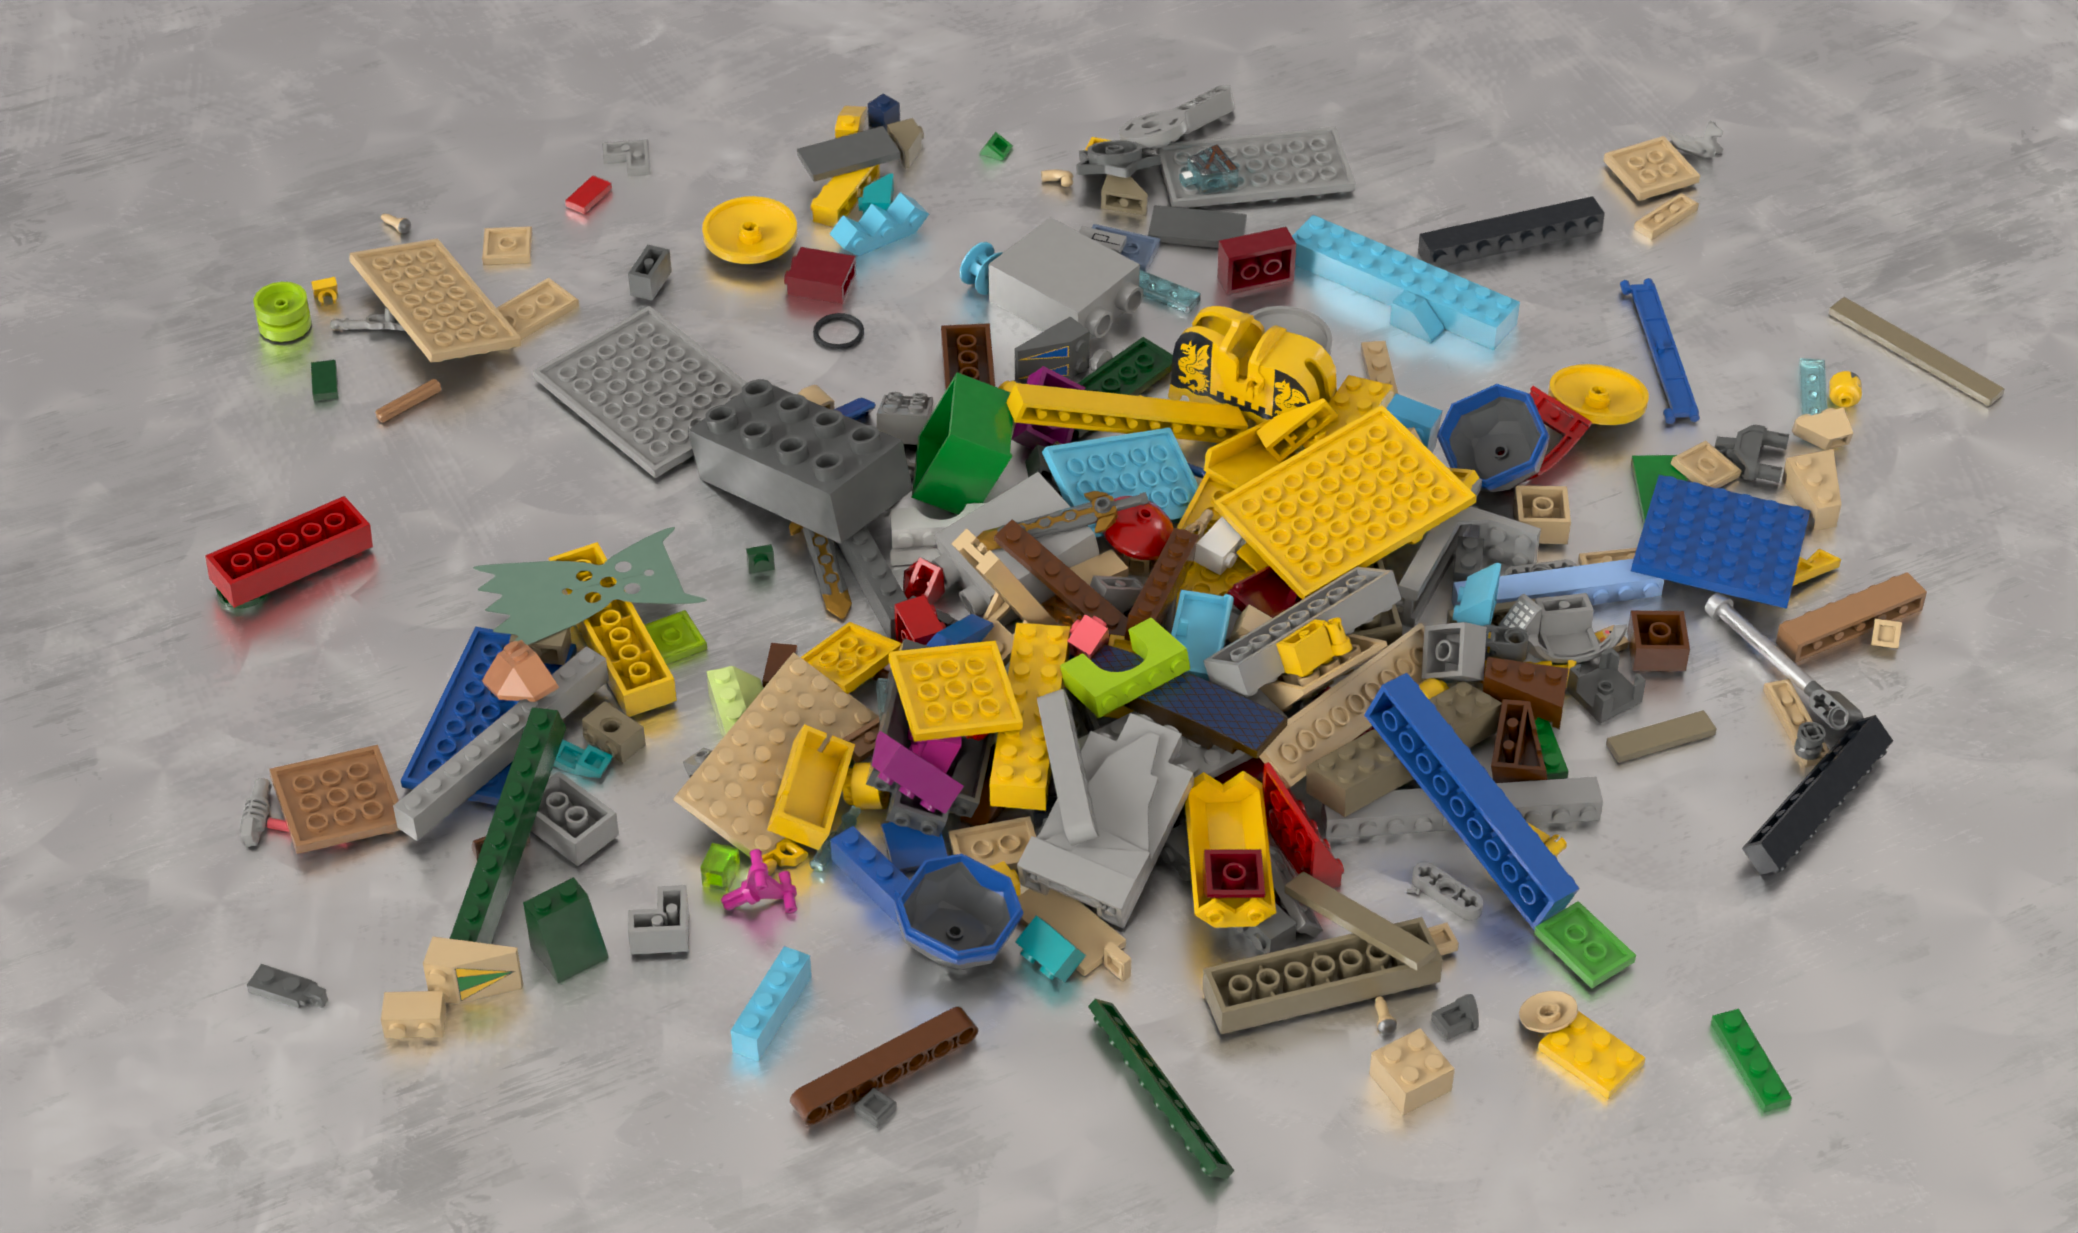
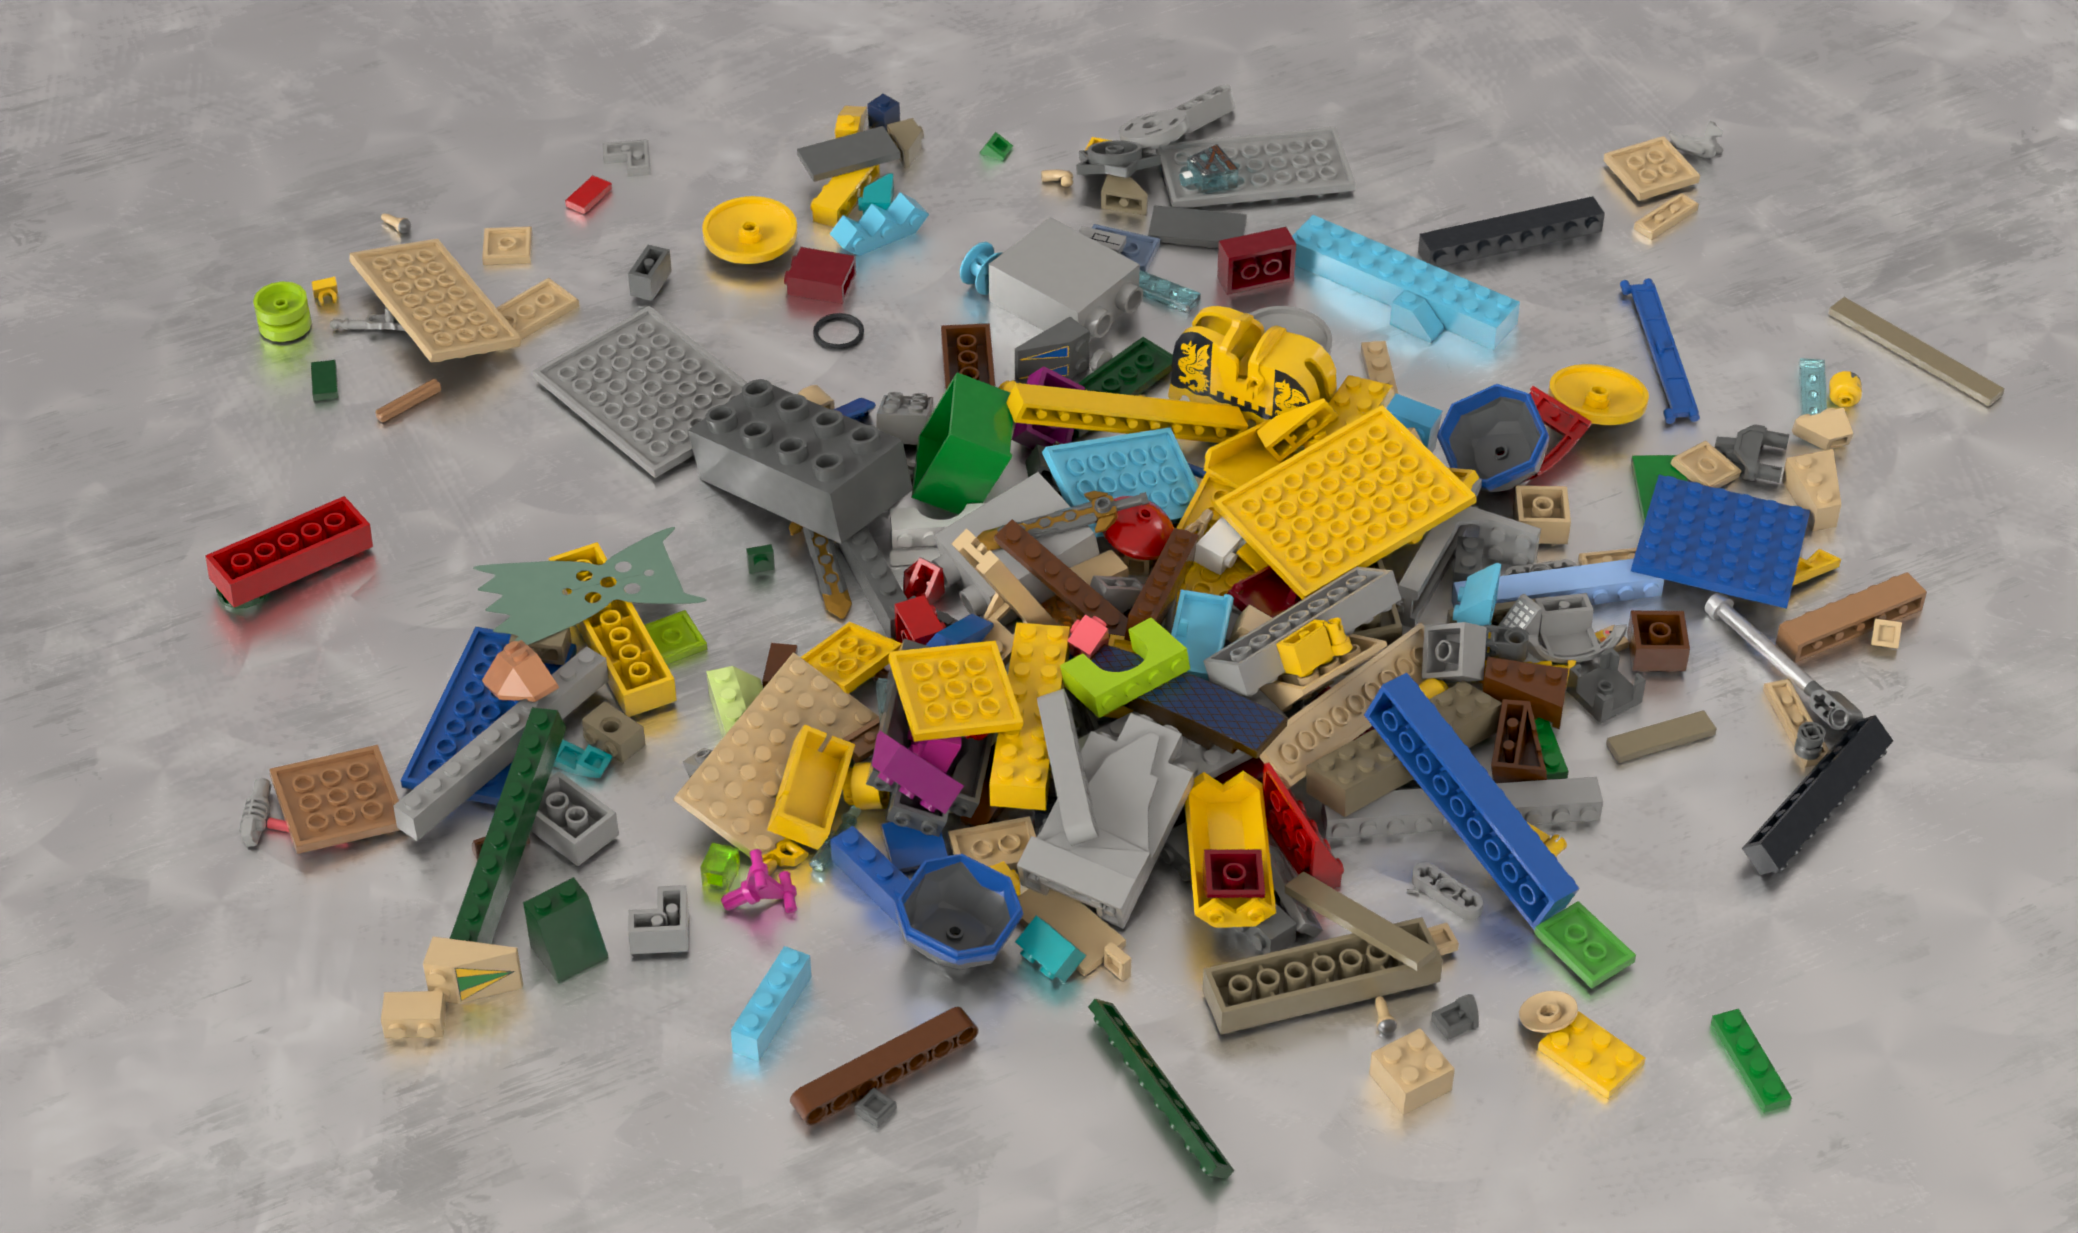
(286, 987): dark grey hinge -> none

